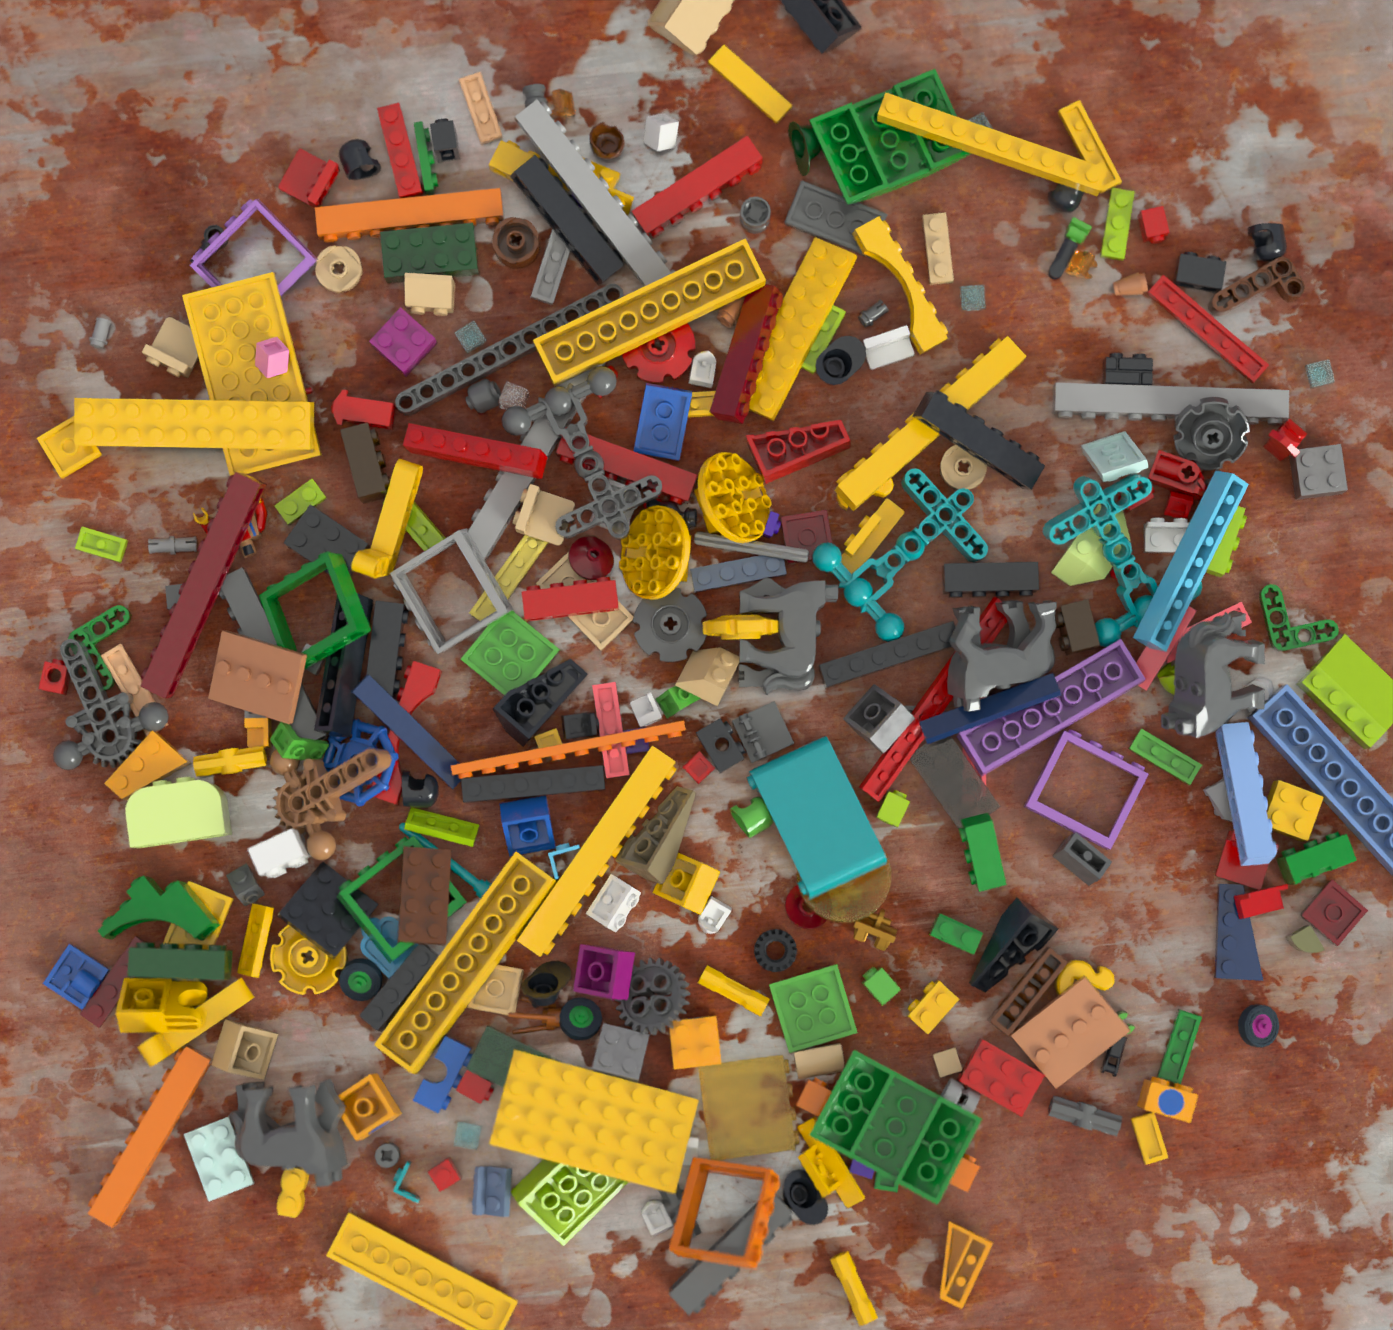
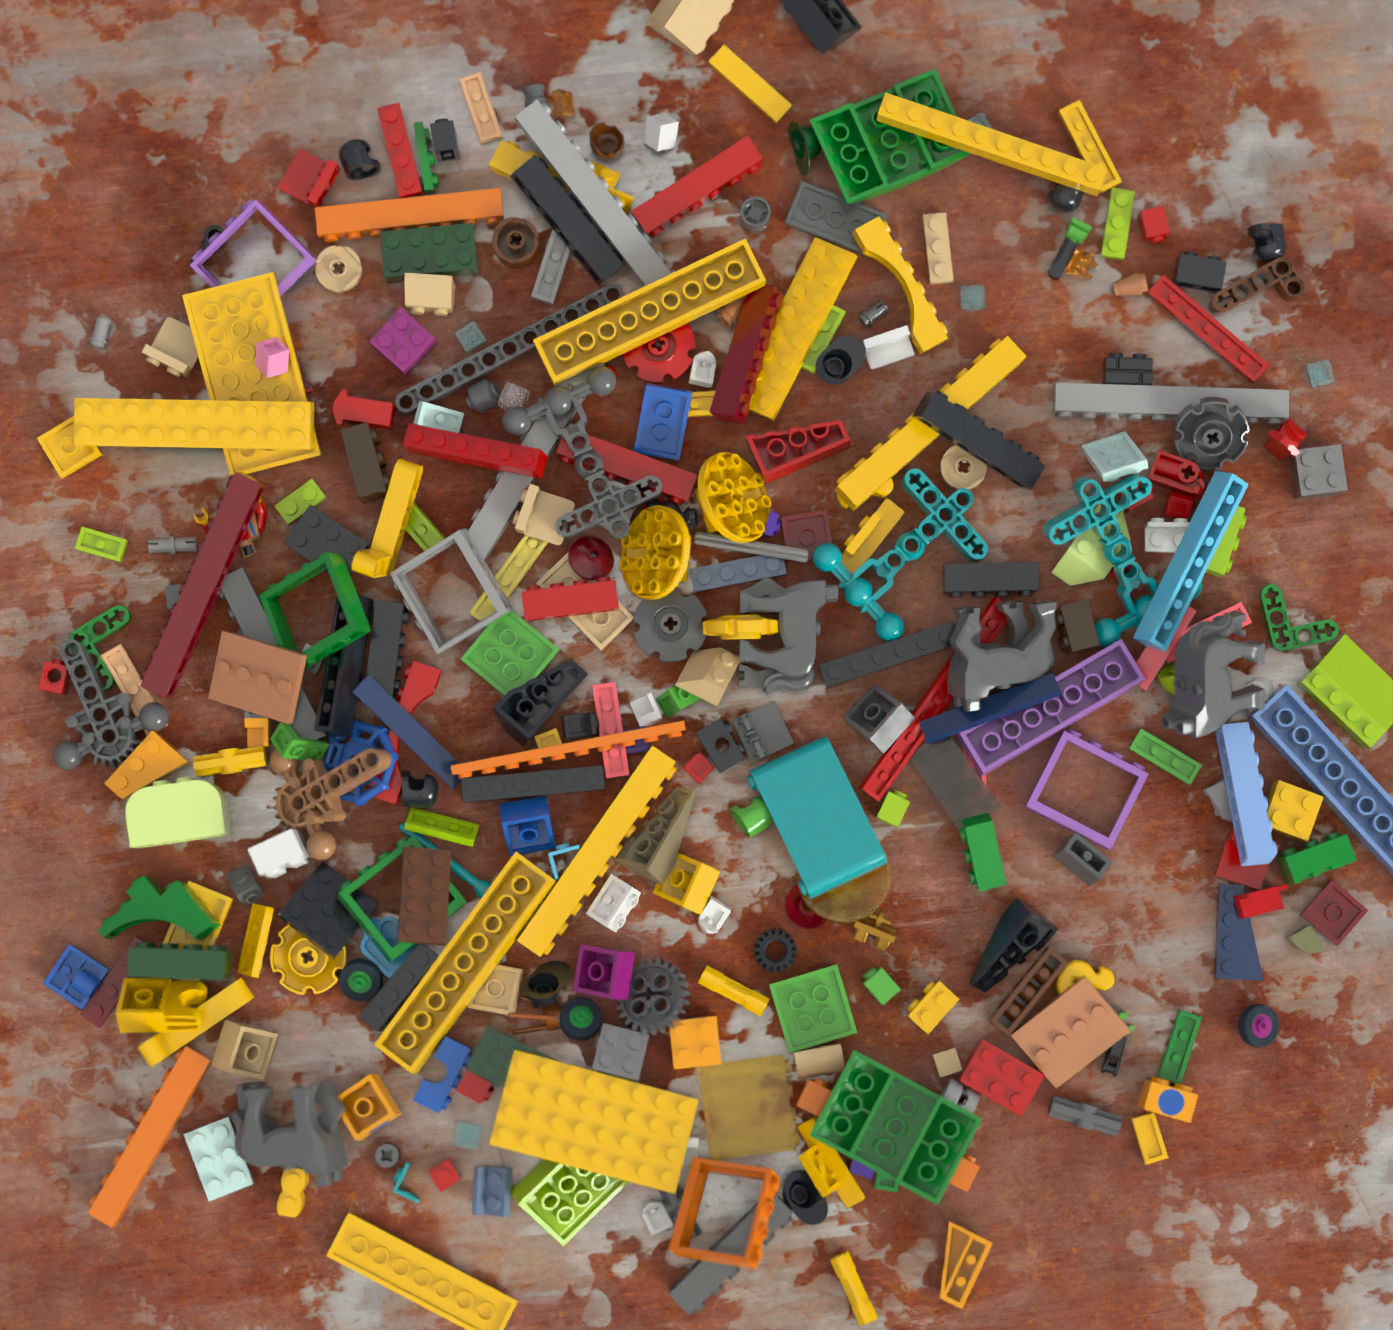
(438, 417): none -> light aqua plate
(955, 933): green brick -> none

